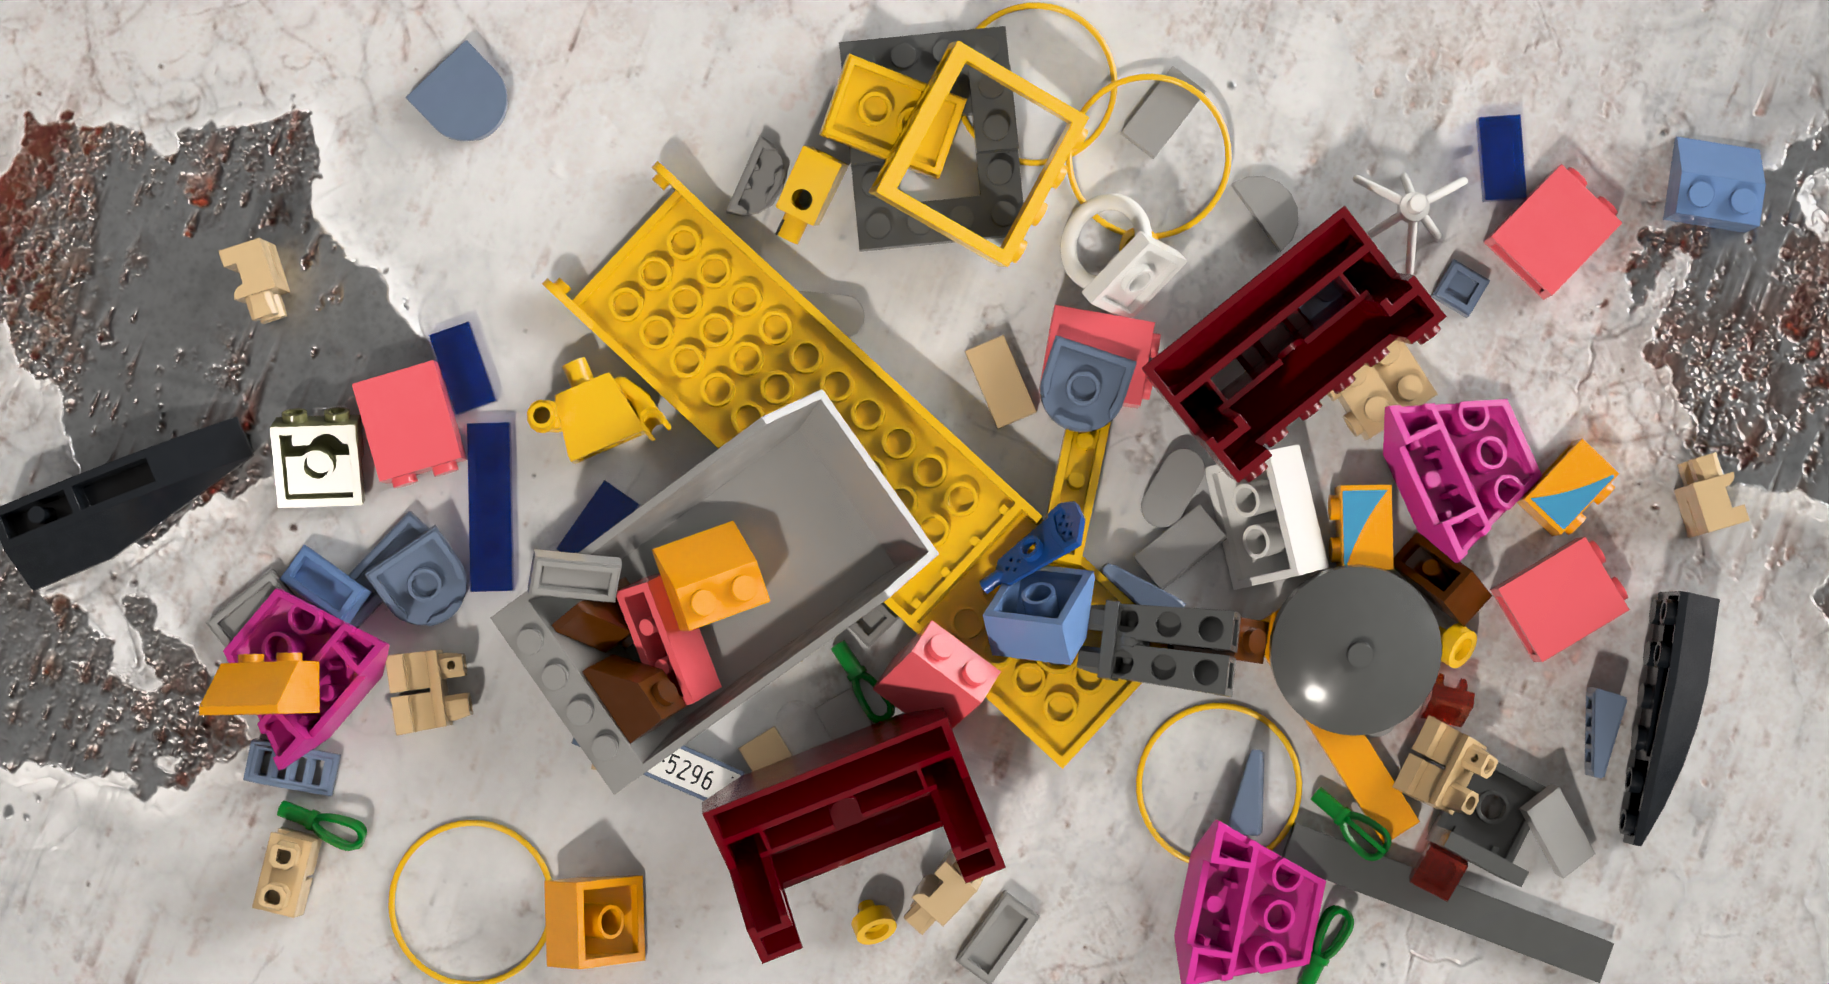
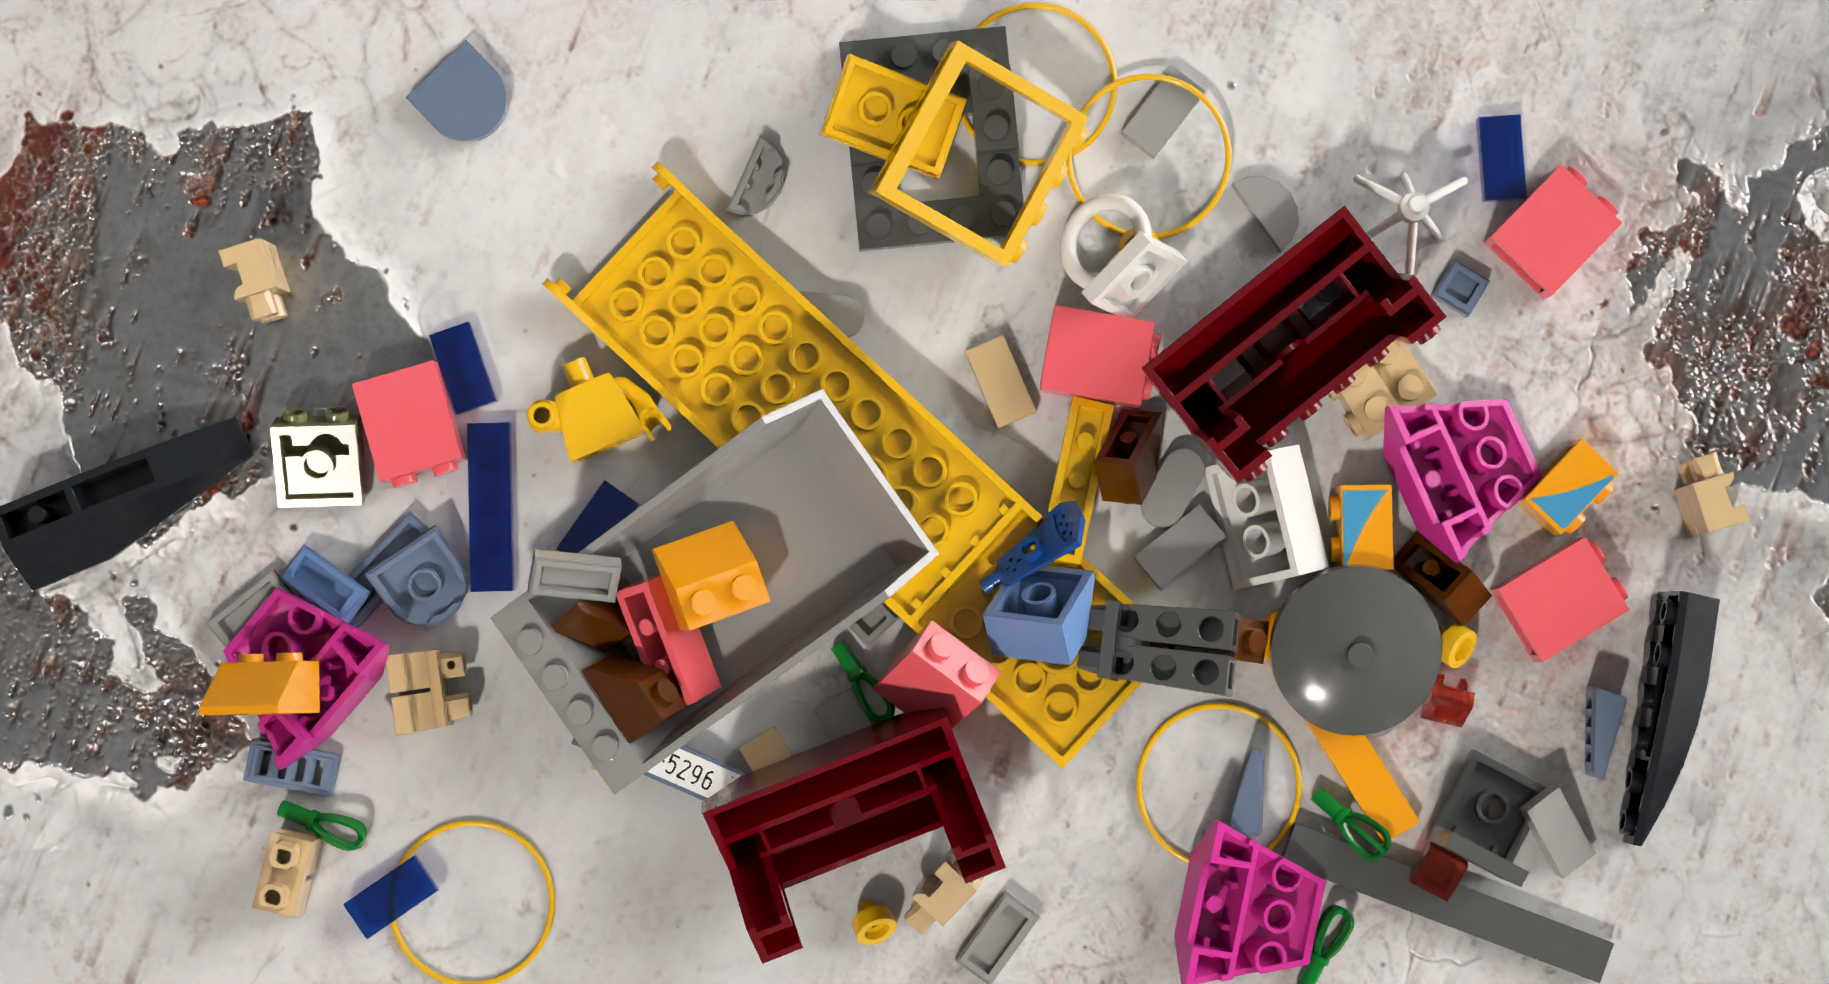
(391, 897): none -> clear blue tile
(594, 921): light orange slope -> none
(818, 175): yellow torso -> none
(1084, 385): sand blue tile -> none
(1130, 457): none -> reddish brown slope
(1138, 590): sand blue slope -> none
(1448, 787): tan hips -> none
(1715, 185): medium blue slope -> none

